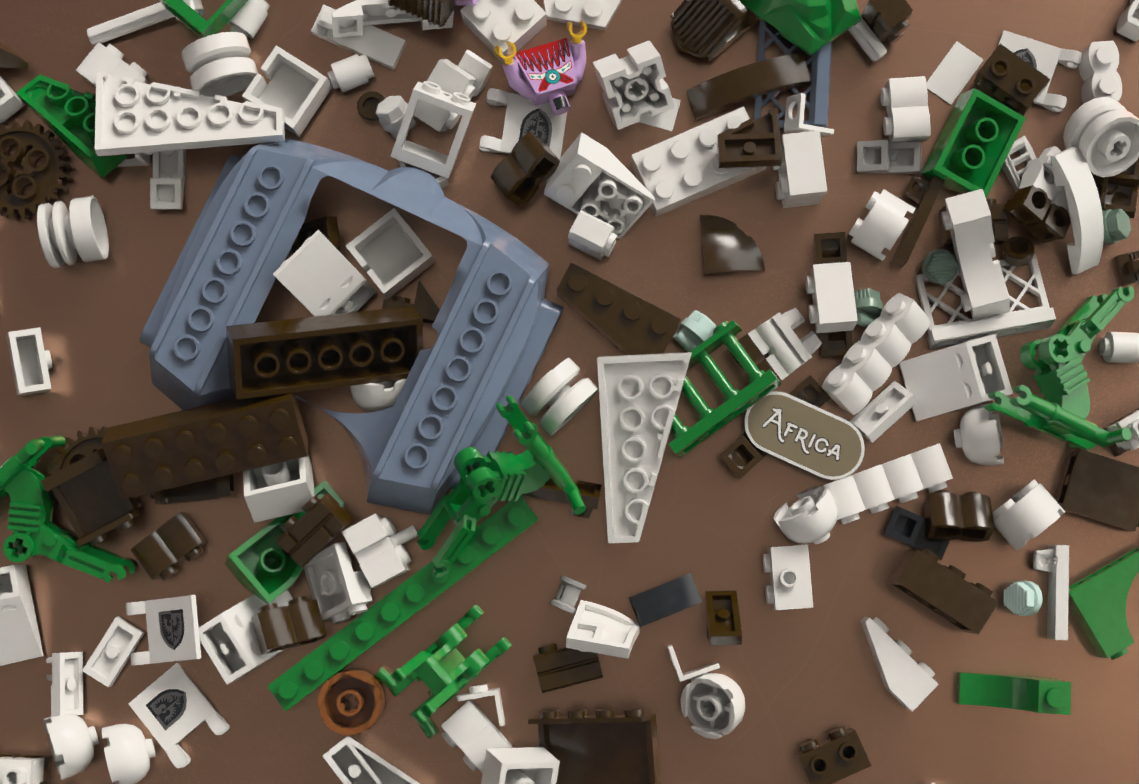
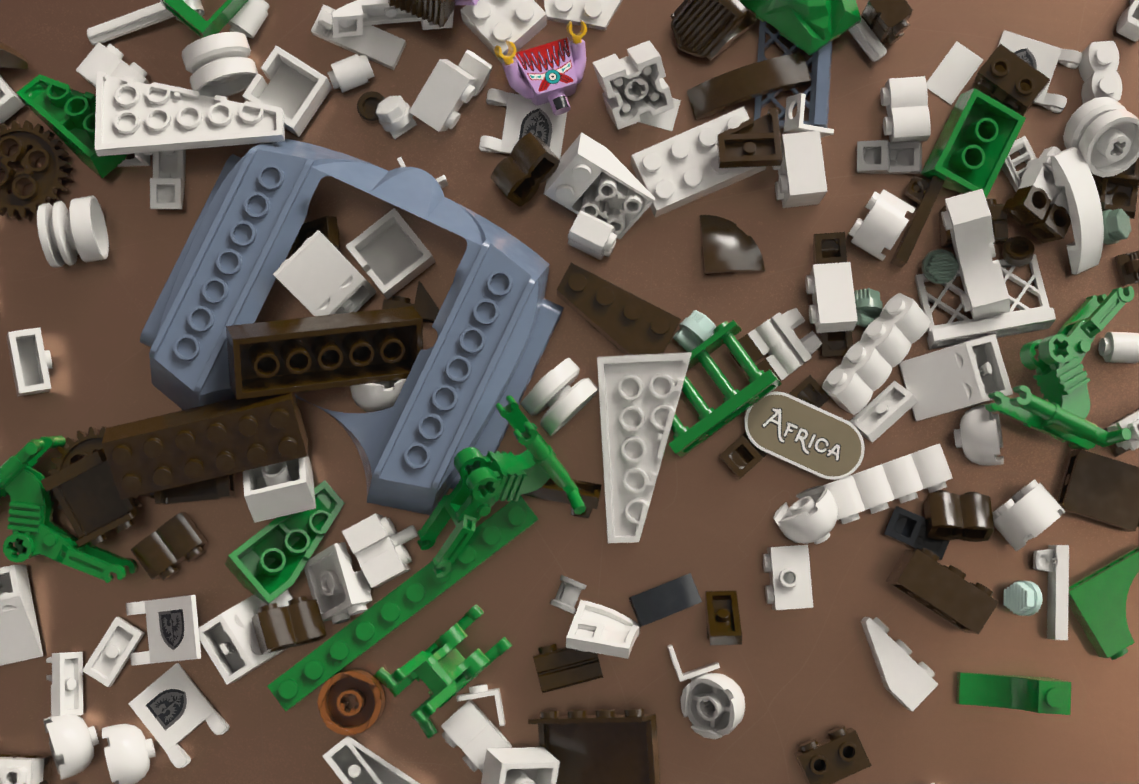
(314, 530): dark brown brick -> none
(420, 155): white window -> none

